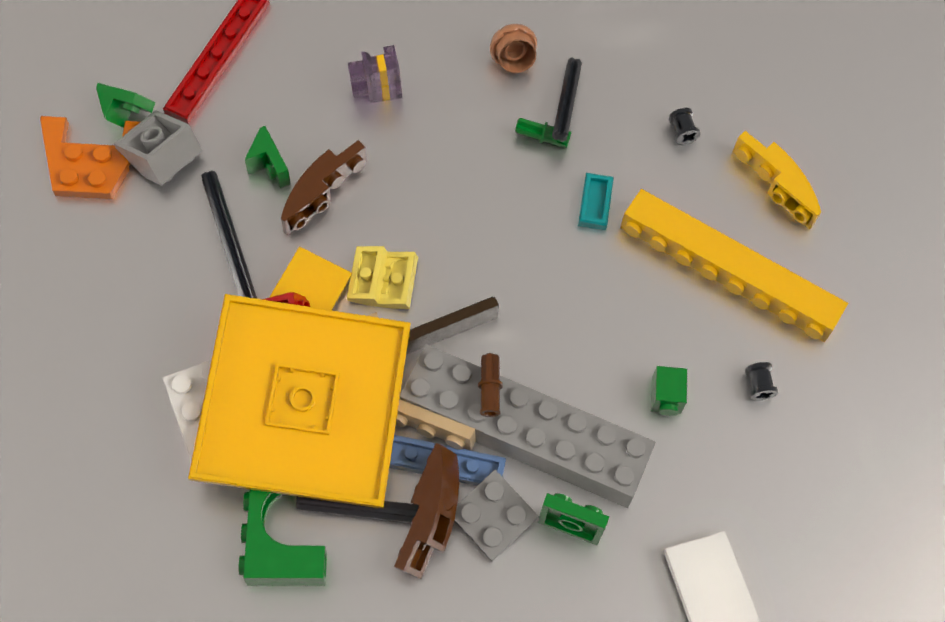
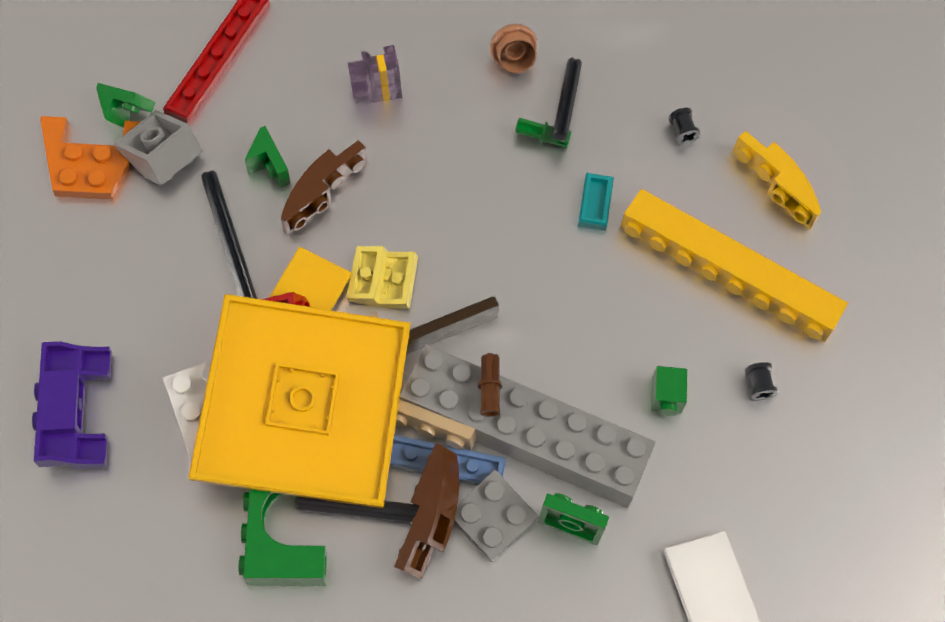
(61, 406): none -> dark purple bracket

